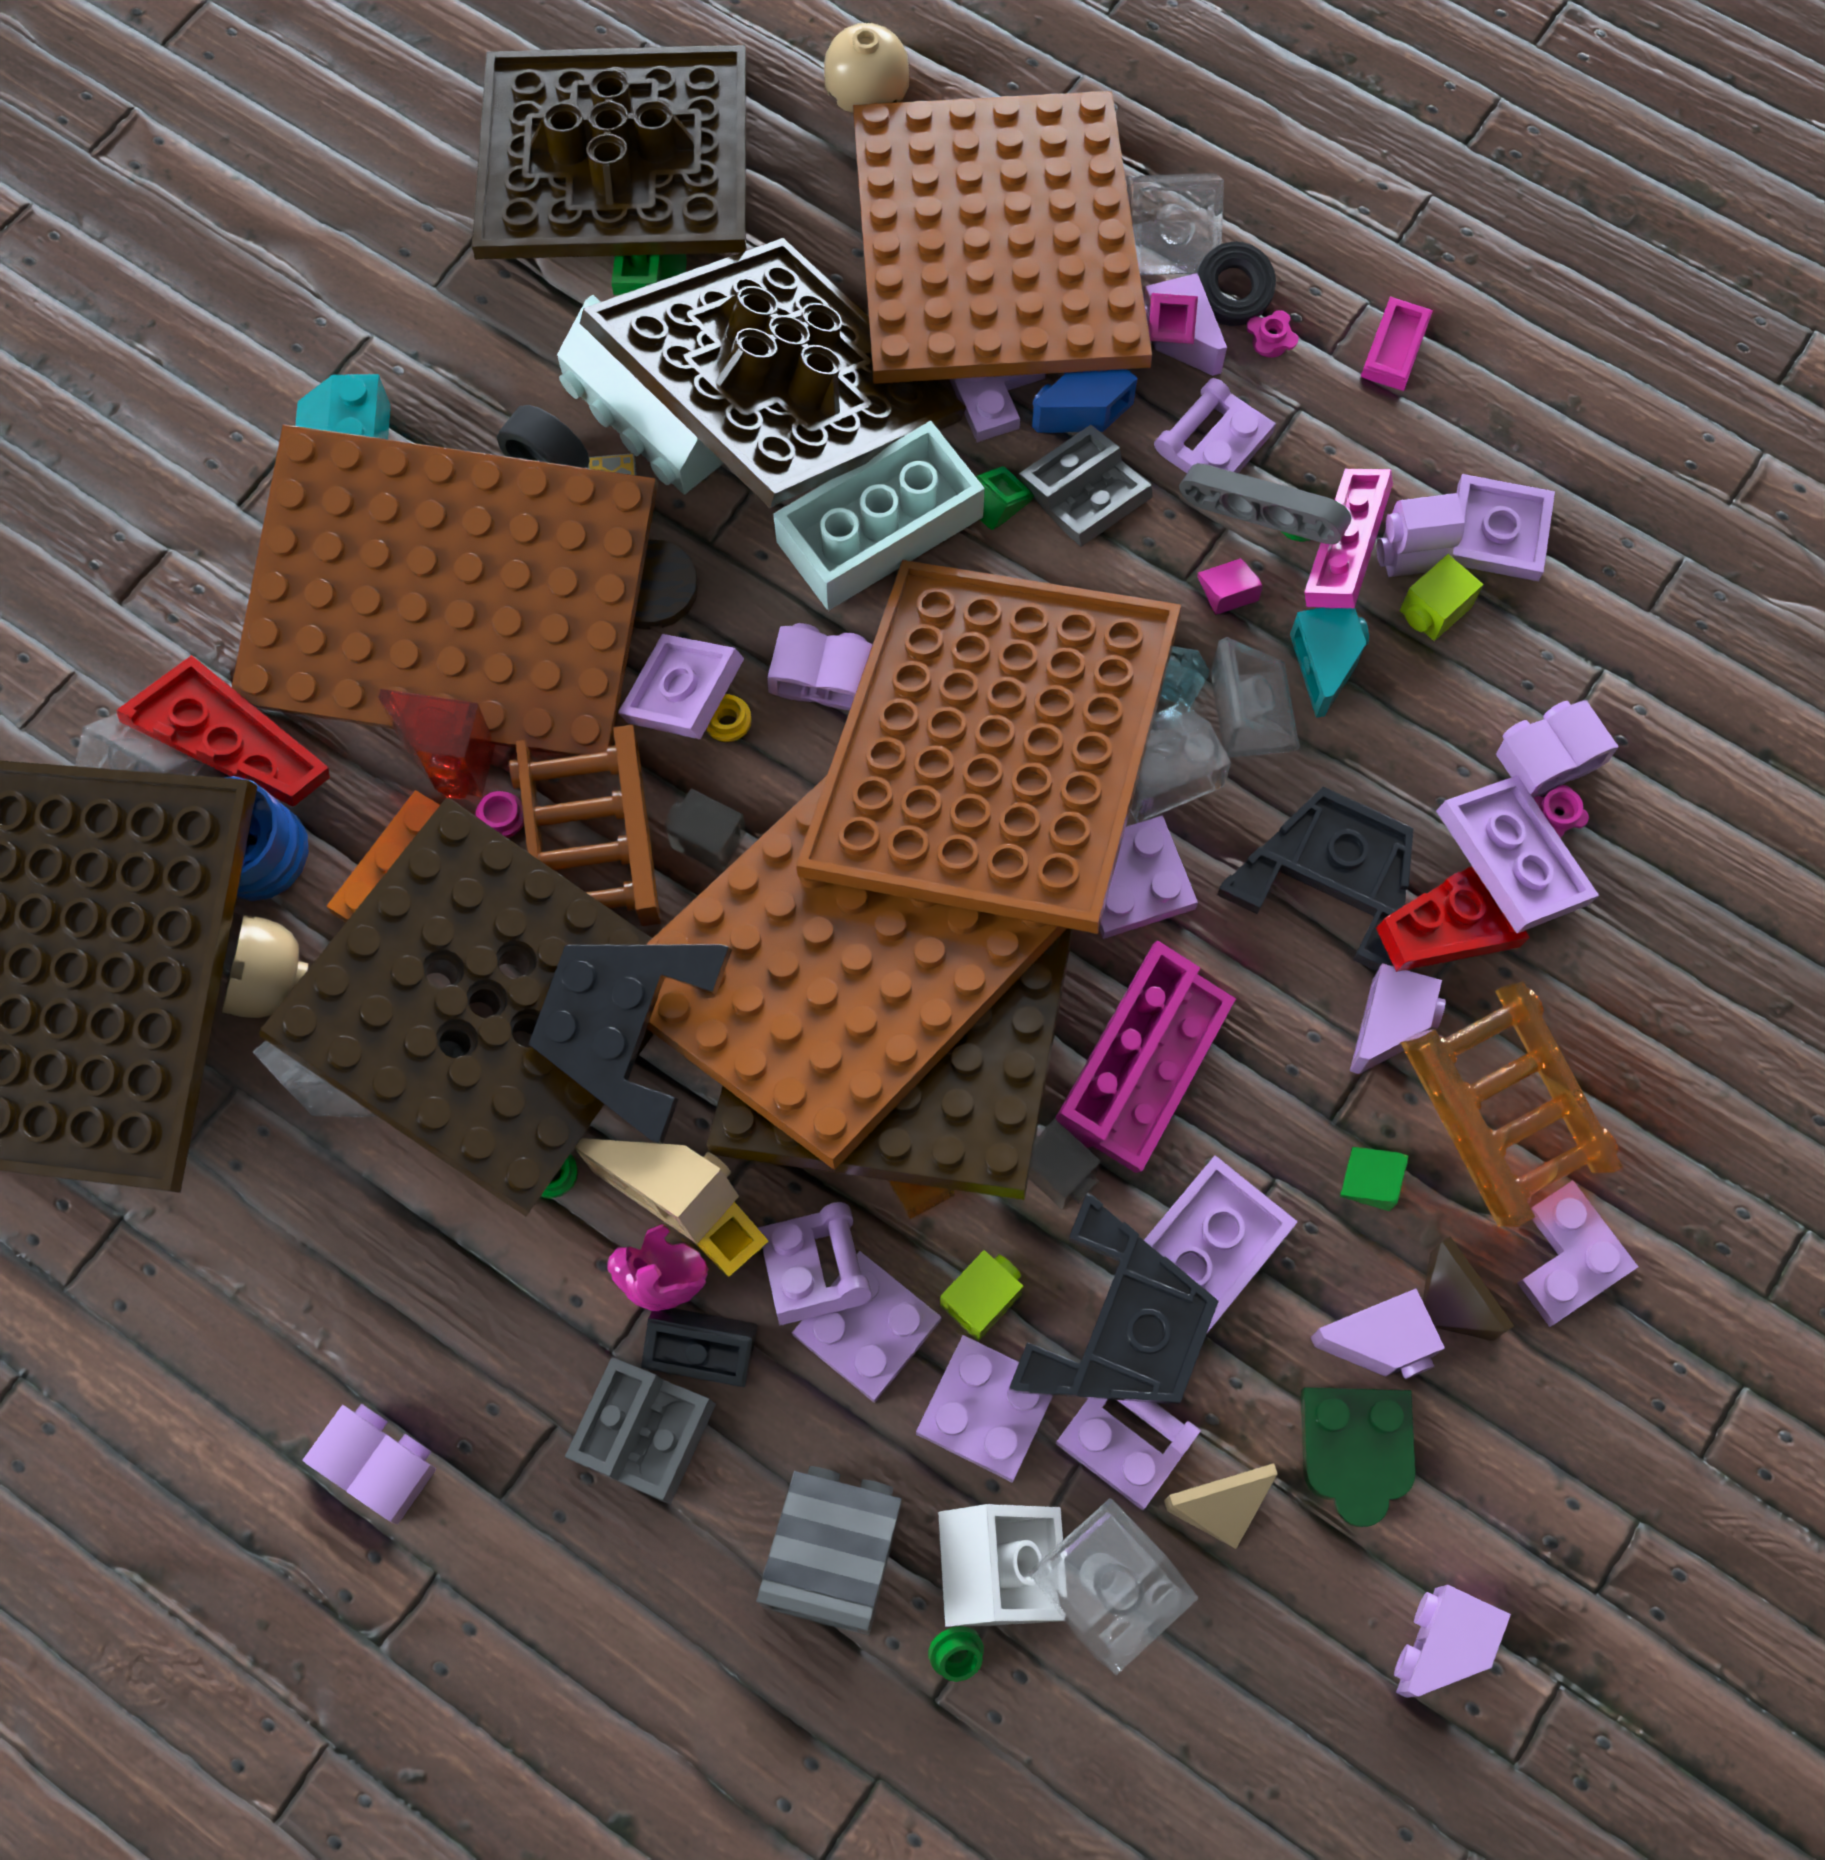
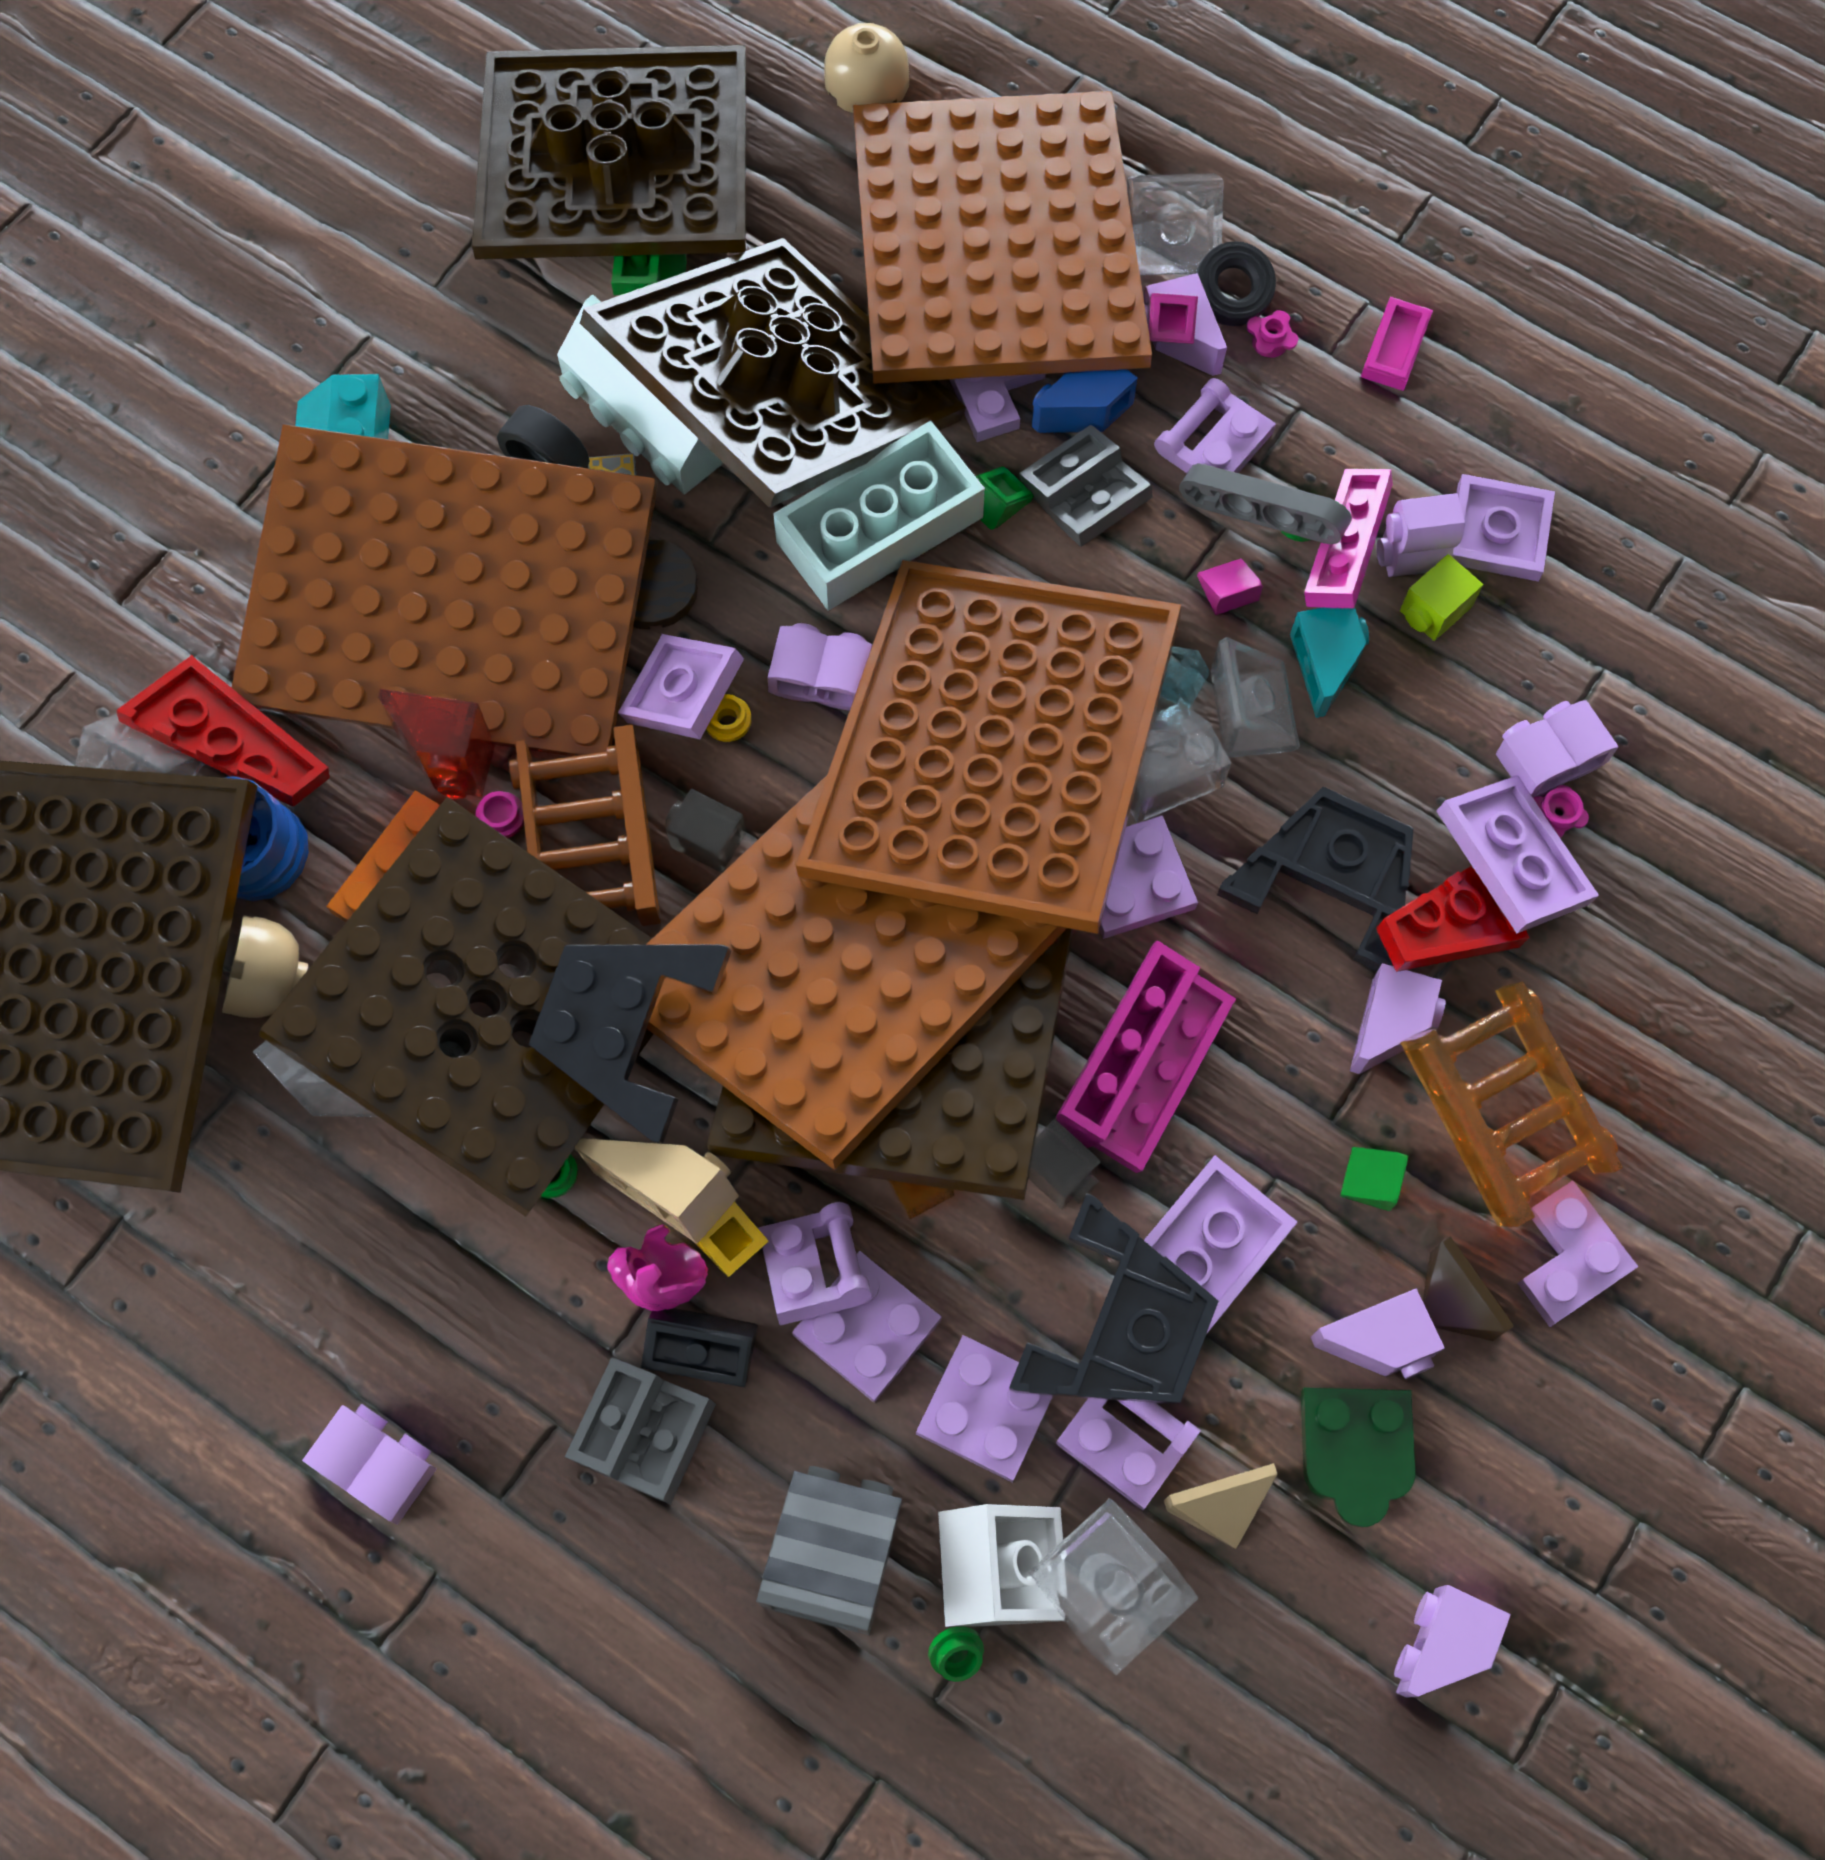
(982, 1293): lime brick -> none

